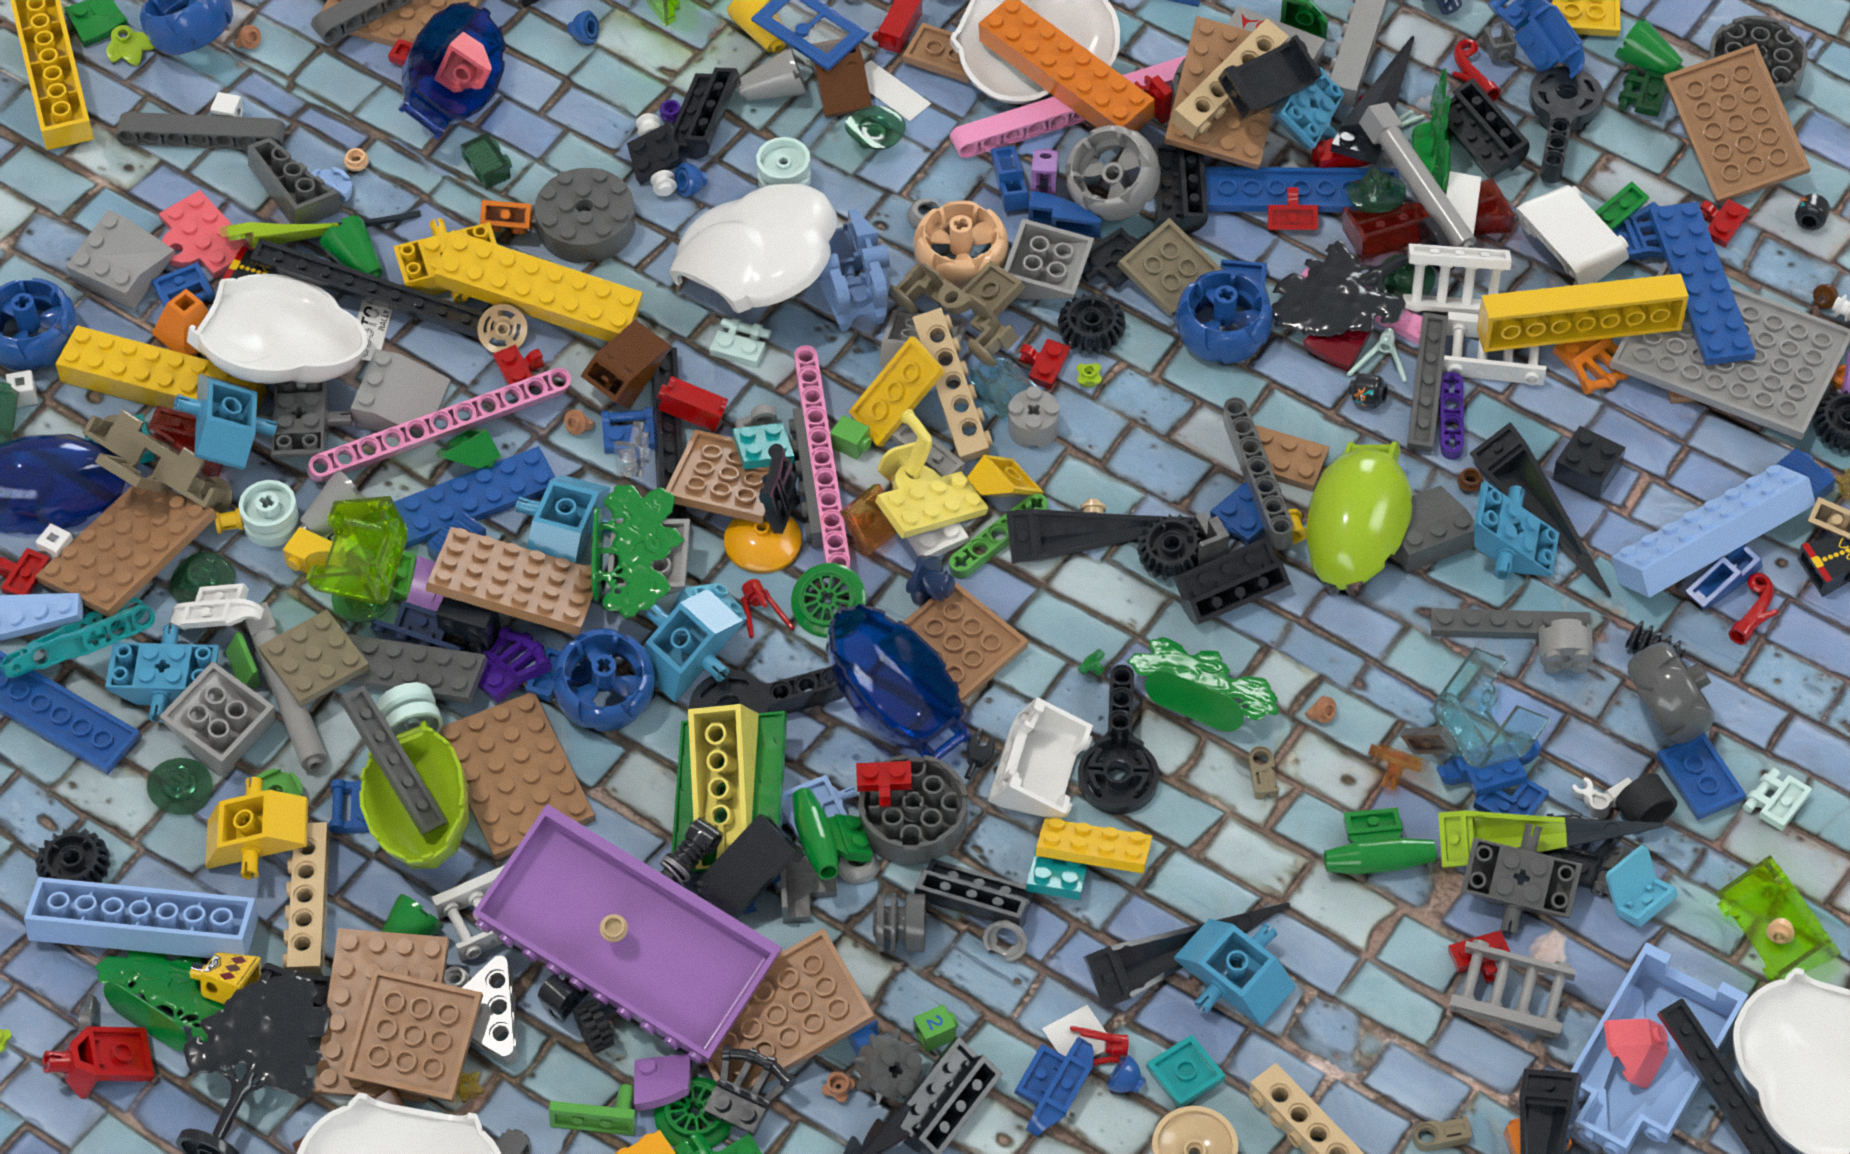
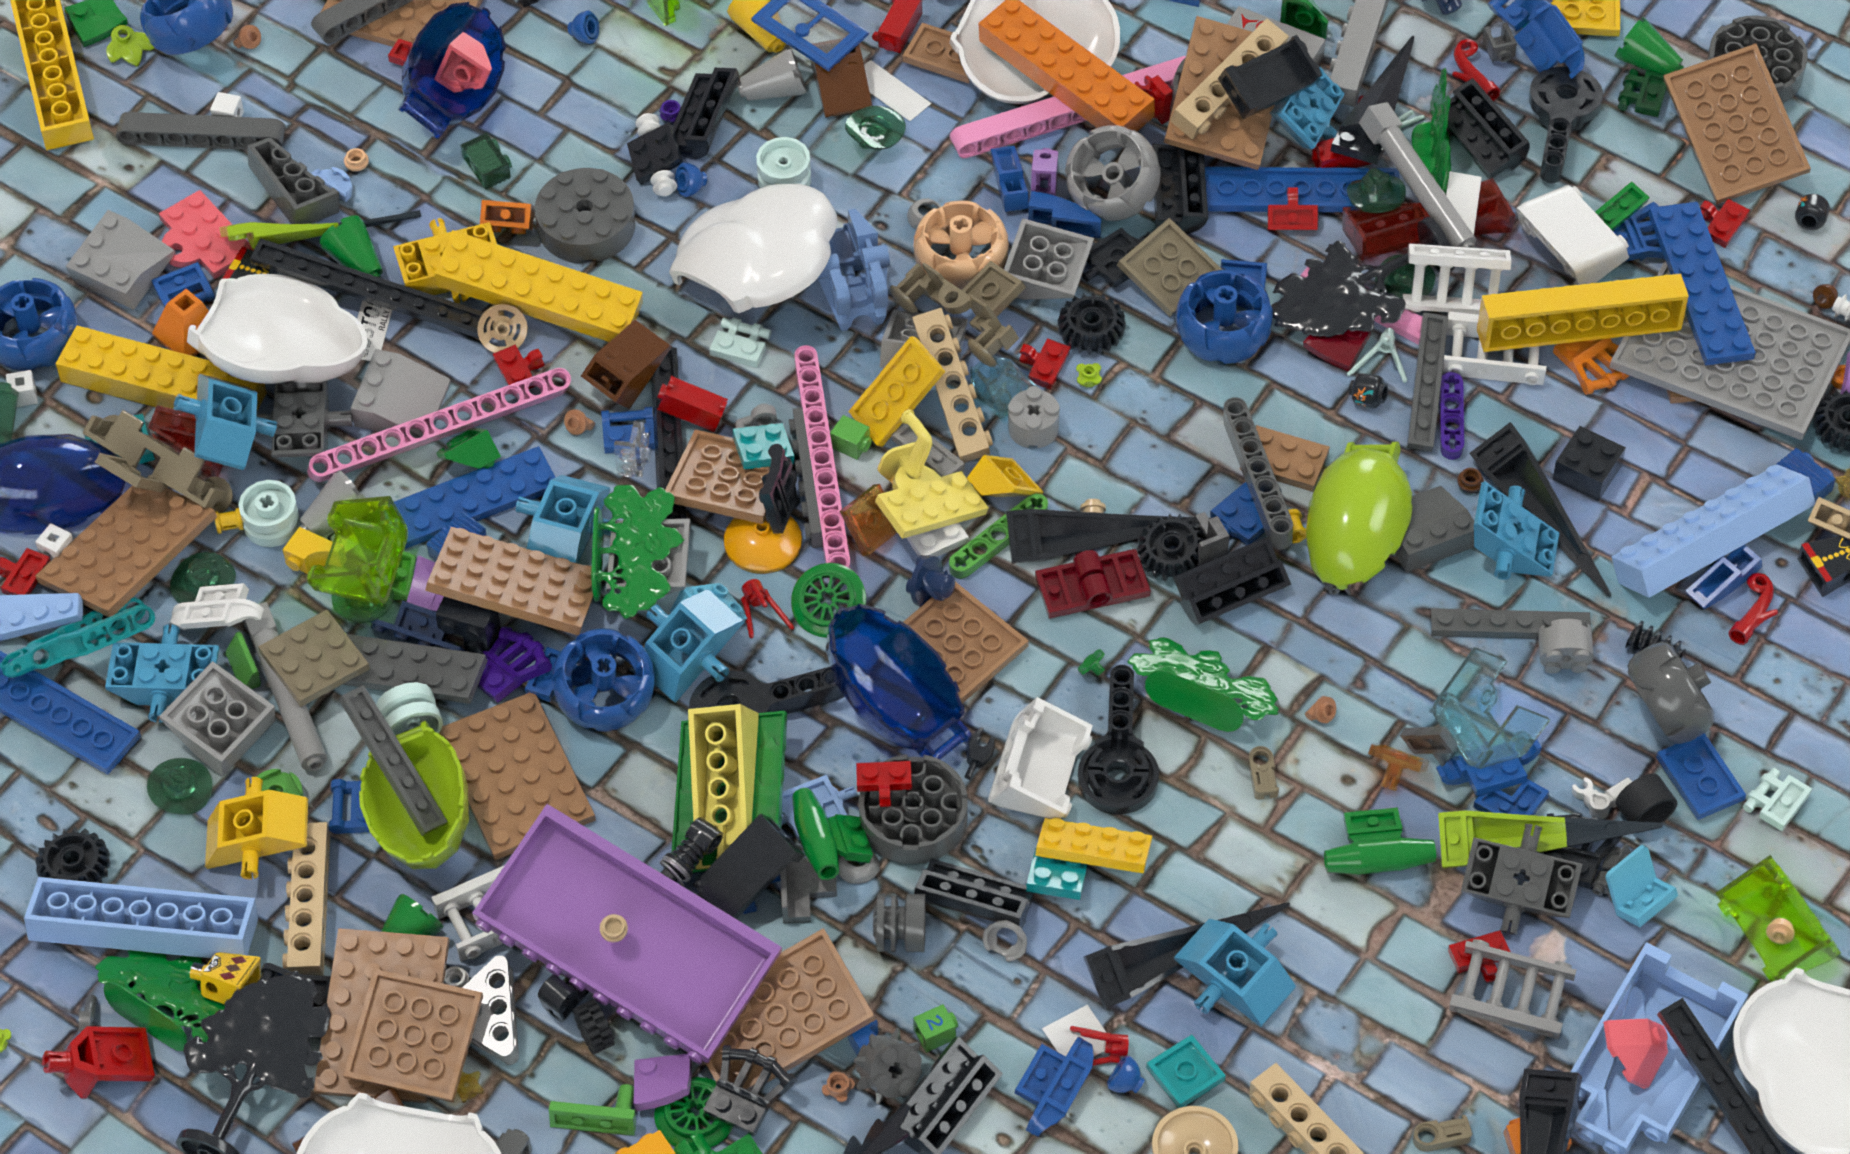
(1092, 582): none -> dark red plate

